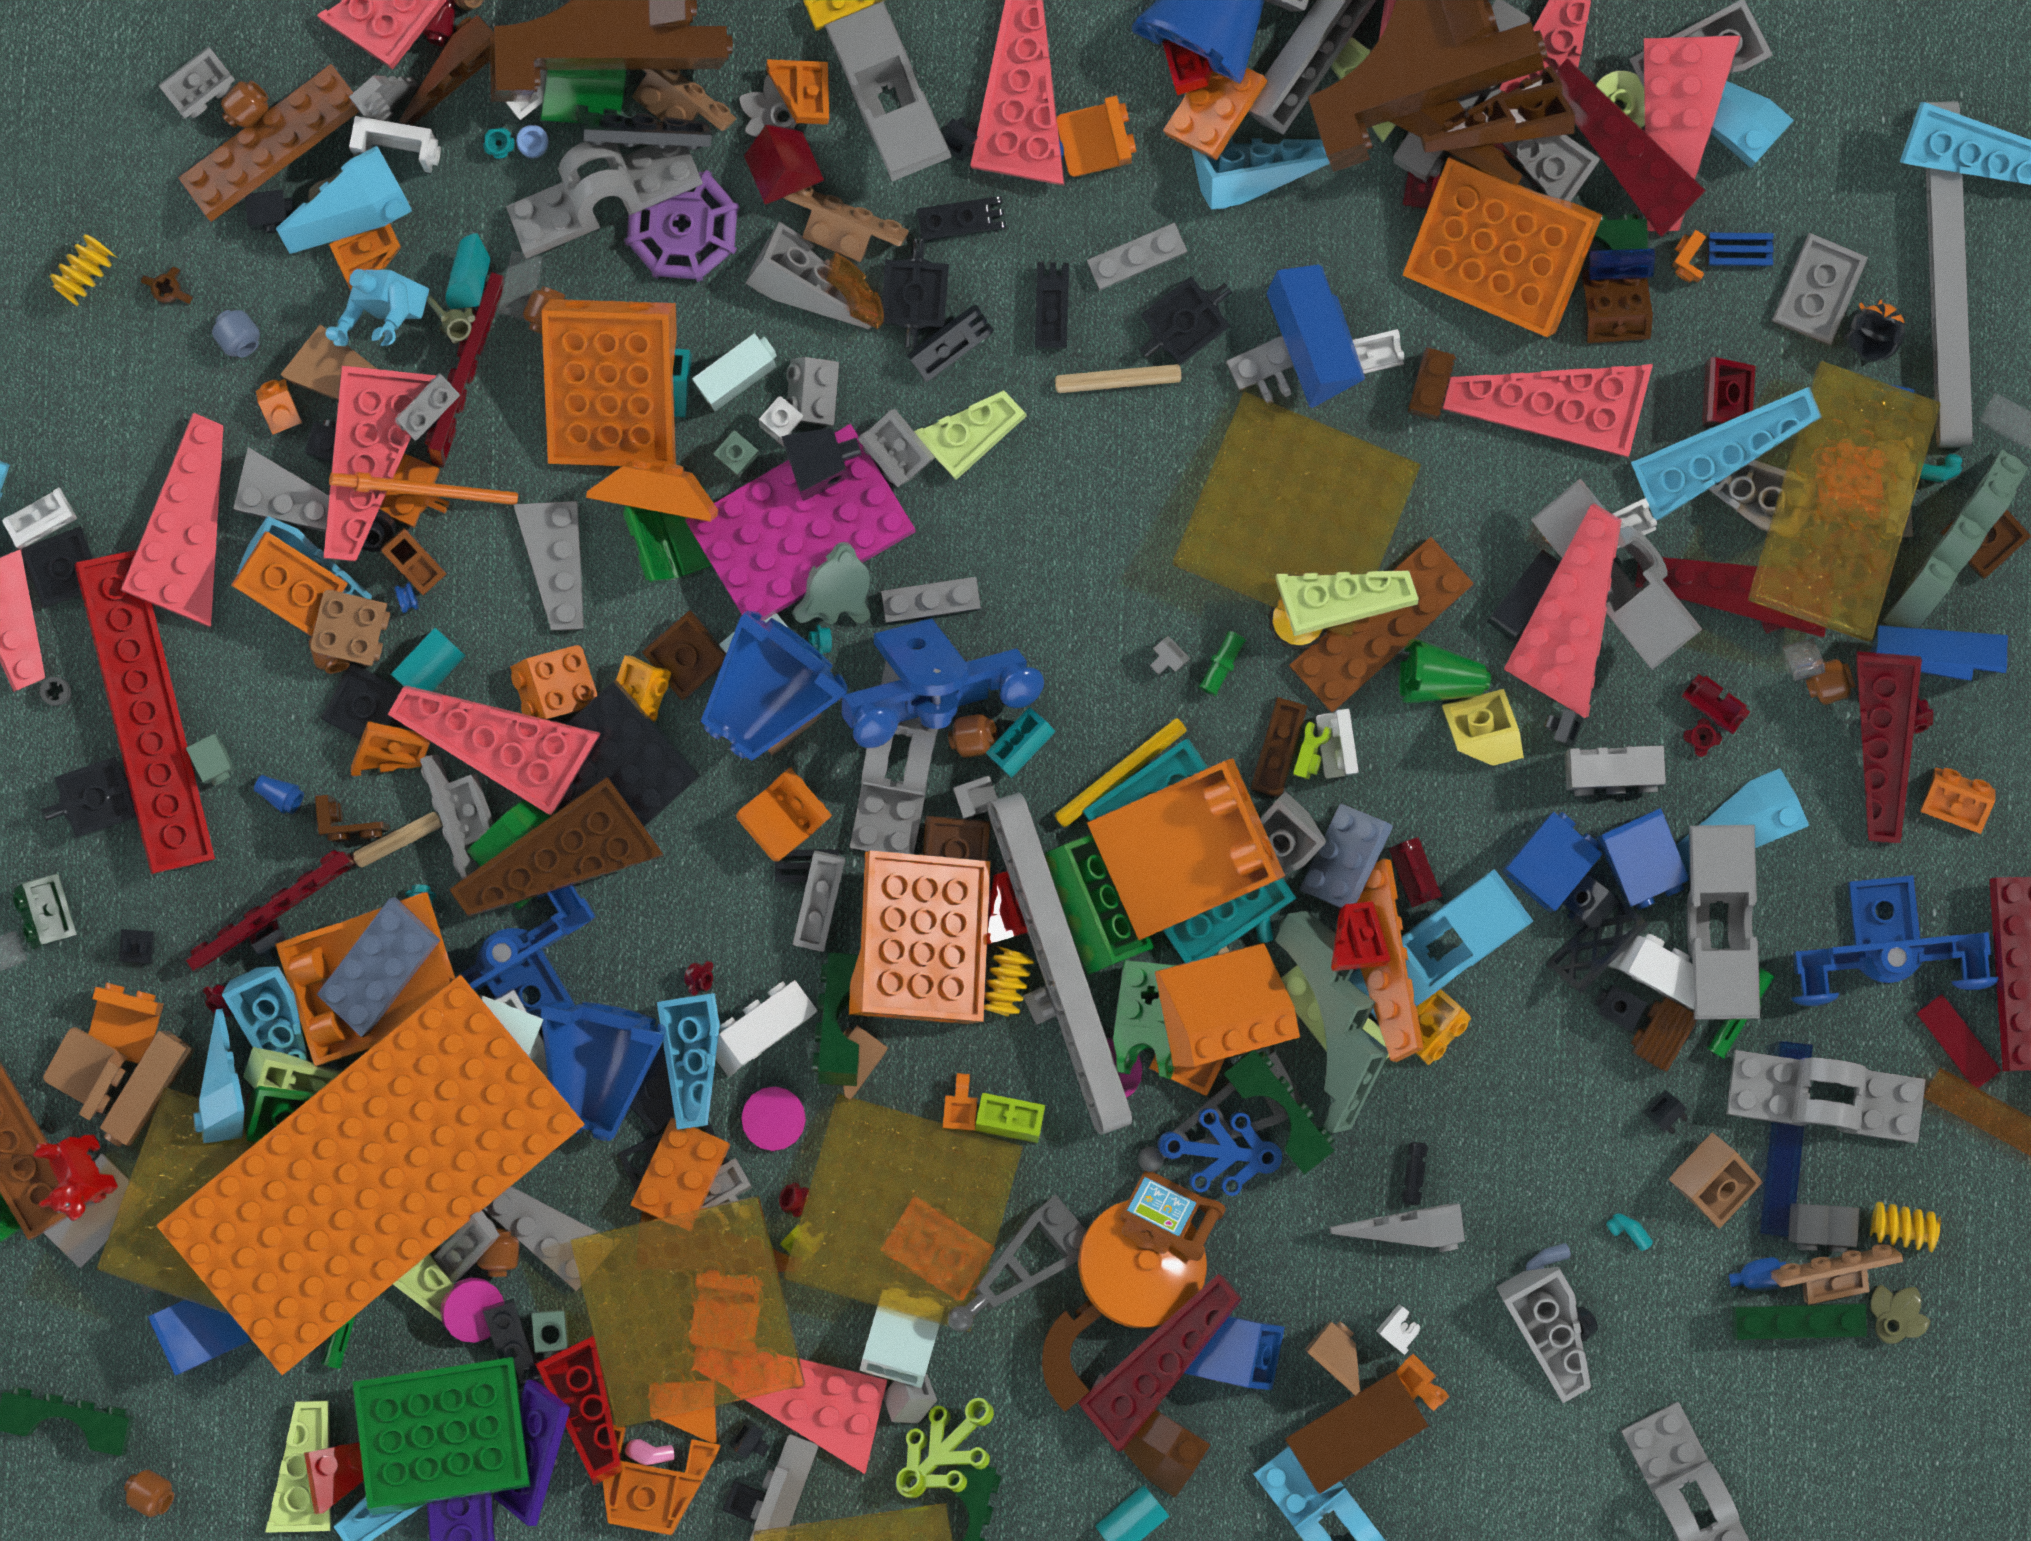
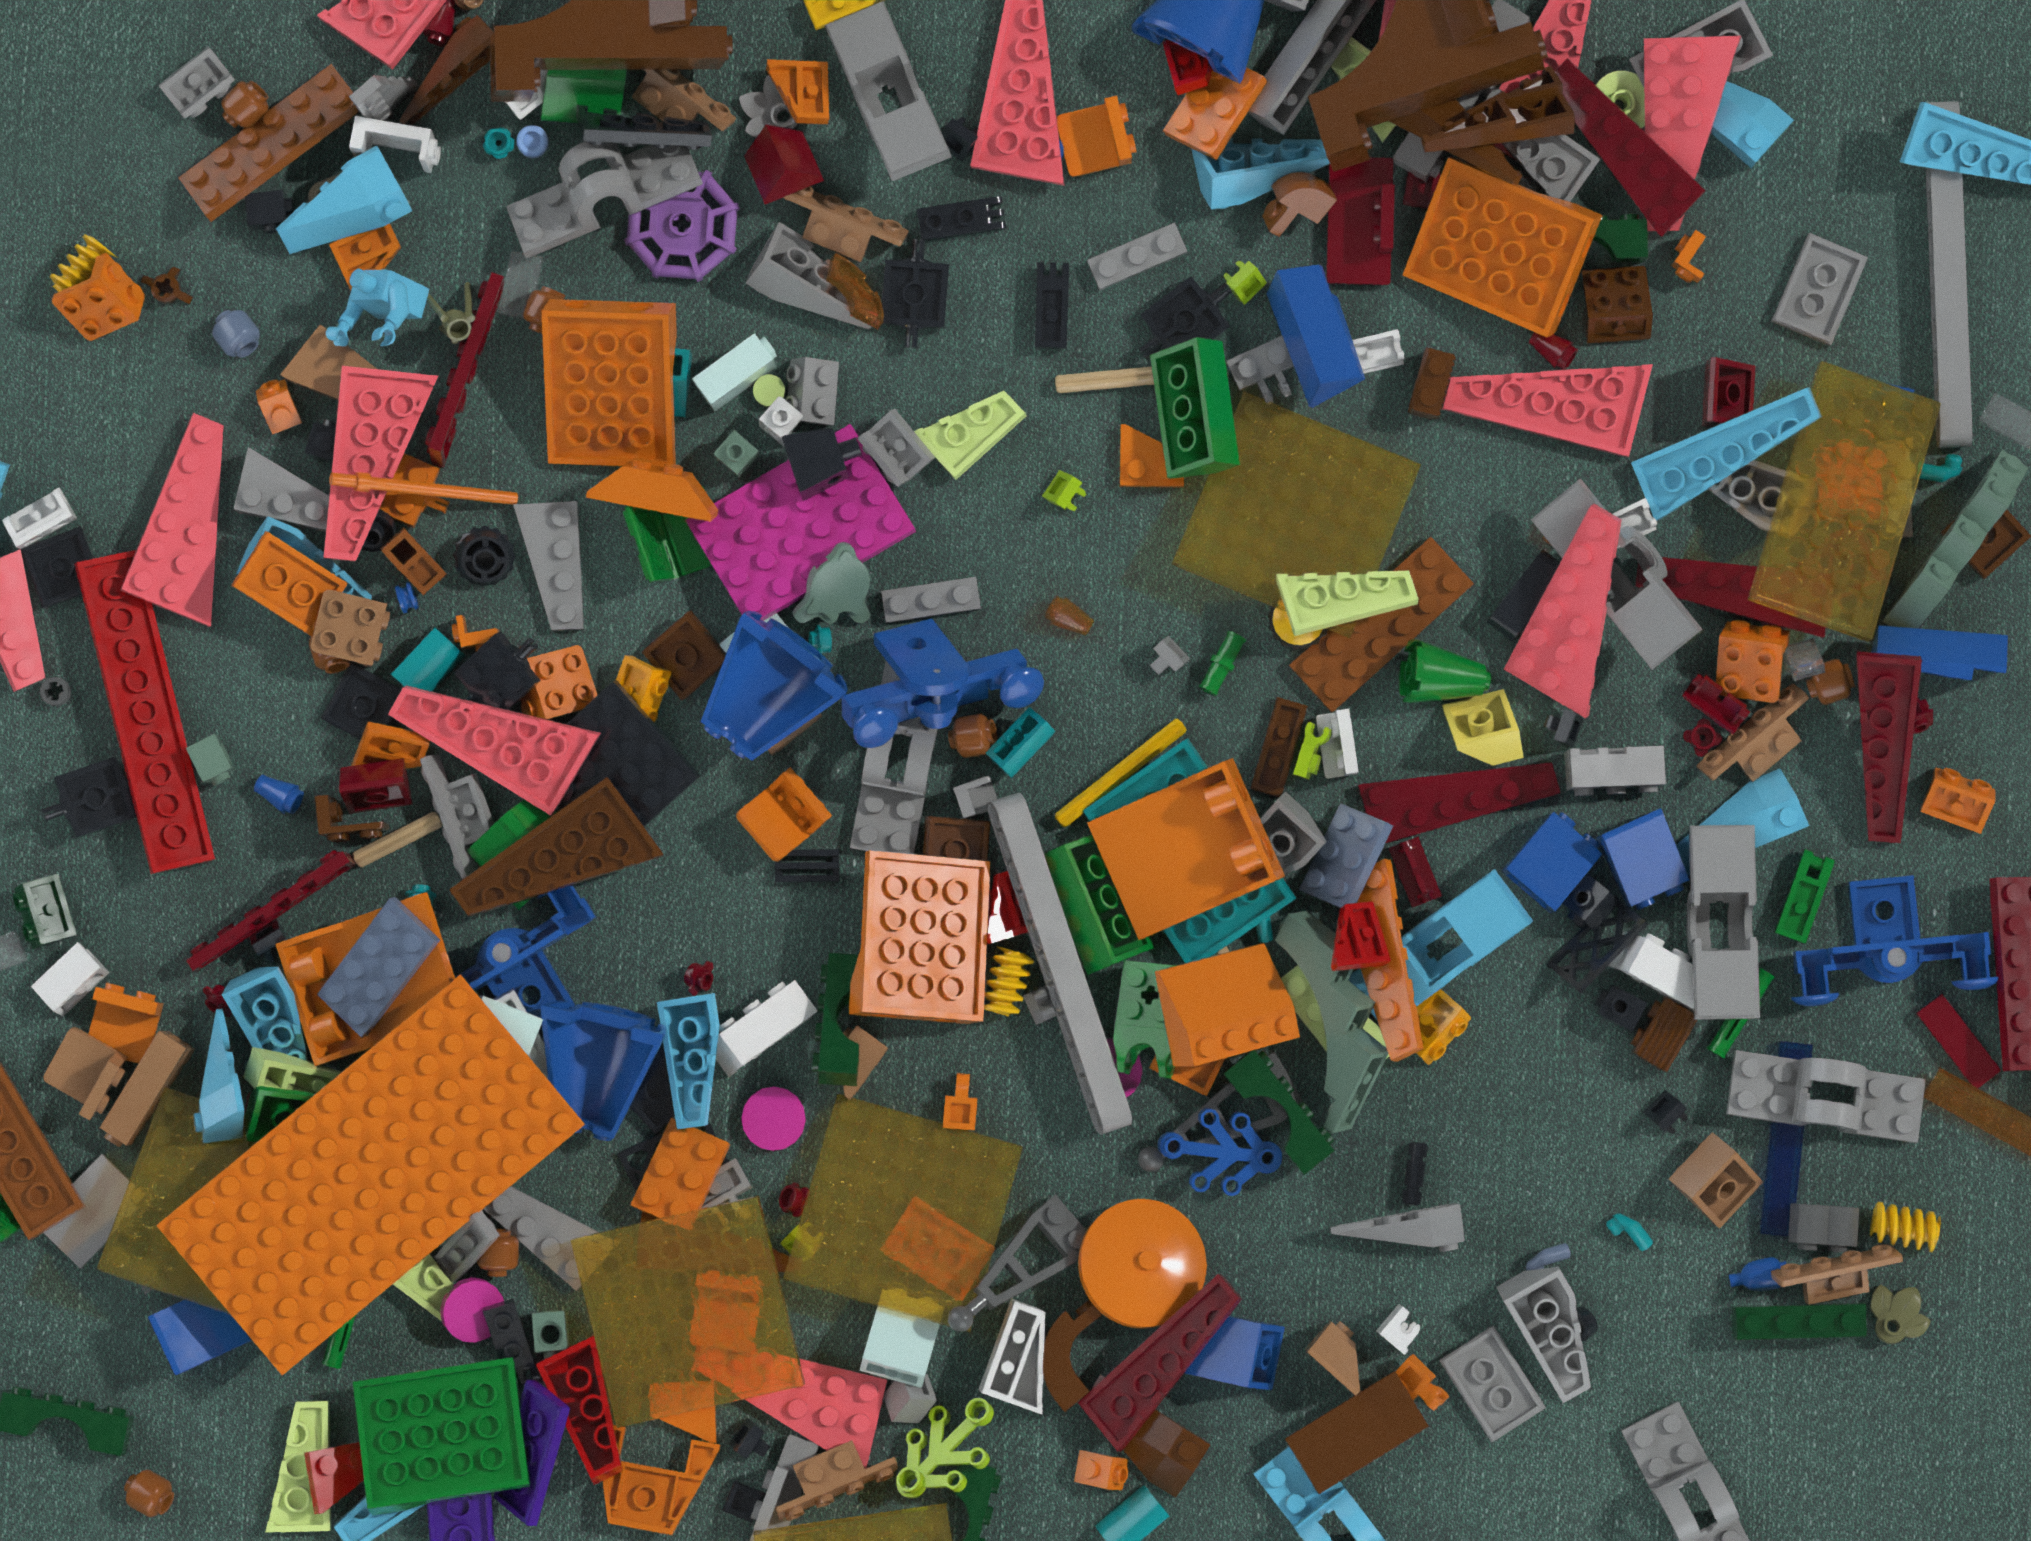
(70, 979): none -> white hinge
(75, 1174): red animal -> none
(102, 301): none -> orange bracket
(137, 946): black tile -> none
(375, 786): none -> dark red slope
(427, 407): light grey hinge -> none
(468, 273): teal brick -> none
(471, 639): none -> orange bracket
(480, 548): none -> black piece
(499, 672): none -> black plate
(647, 1454): bright pink arm -> none
(767, 389): none -> yellowish green tile
(819, 901): light grey plate -> none
(831, 1475): none -> medium nougat bracket
(950, 343): black hinge -> none
(1010, 1117): lime hinge -> none
(1017, 1358): none -> white wedge
(1063, 489): none -> lime tile
(1068, 616): none -> clear orange cone
(1101, 1470): none -> orange bracket
(1143, 461): none -> orange wing
(1161, 1214): dark orange piece -> none
(1194, 408): none -> green slope
(1245, 282): none -> lime tile
(1297, 194): none -> dark orange brick
(1361, 224): none -> dark red bracket
(1447, 799): none -> dark red wing
(1492, 1383): none -> light grey tile
(1554, 349): none -> dark red cone
(1621, 264): clear blue tile -> none
(1751, 660): none -> orange bracket
(1760, 740): none -> medium nougat bracket
(1767, 249): blue tile -> none
(1804, 897): none -> green plate
(1876, 332): black hair -> none

